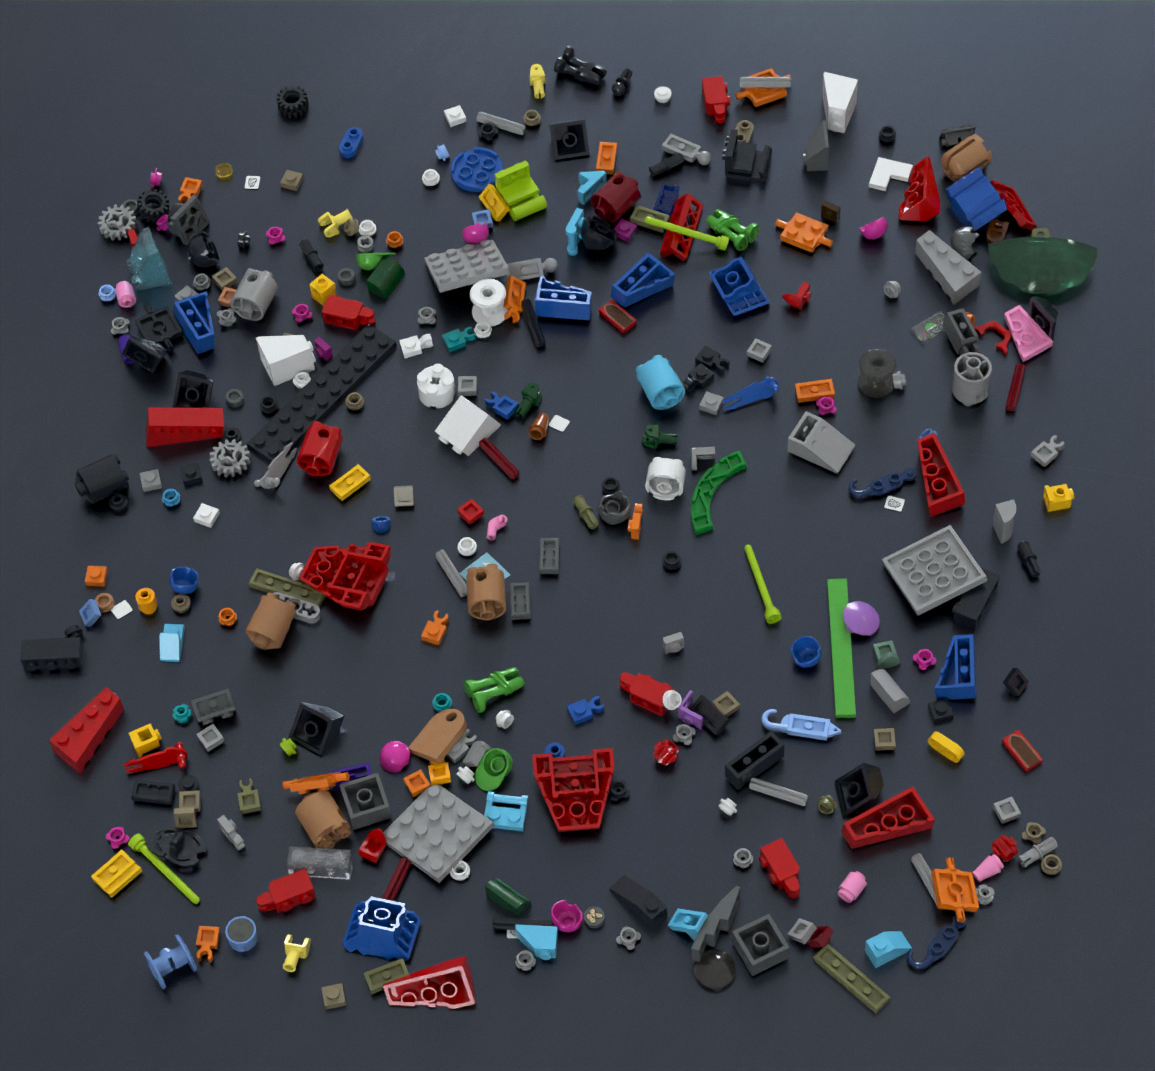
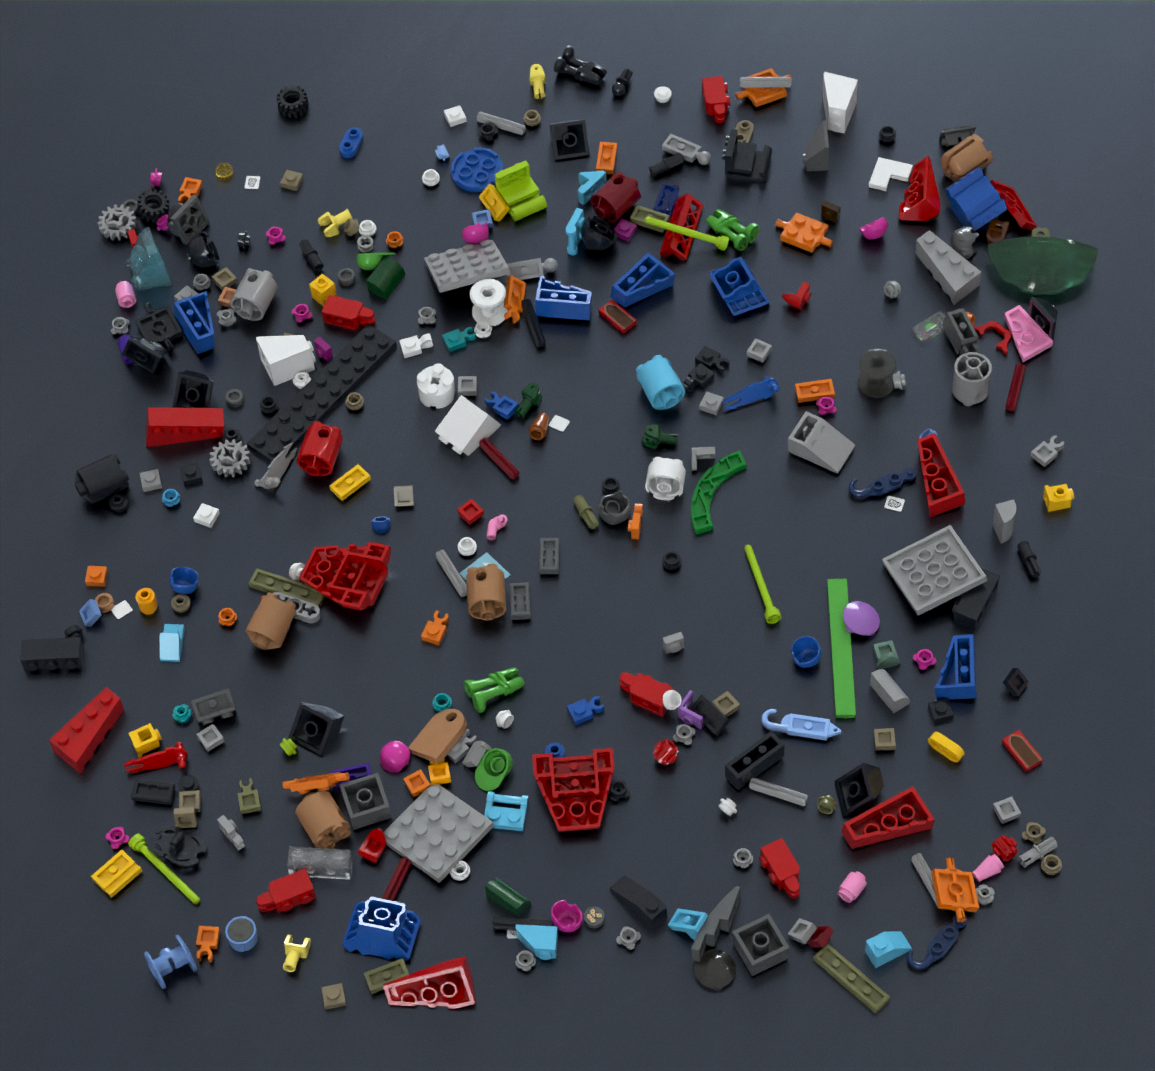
(107, 293): light blue plate -> none
(465, 774): white plate -> none

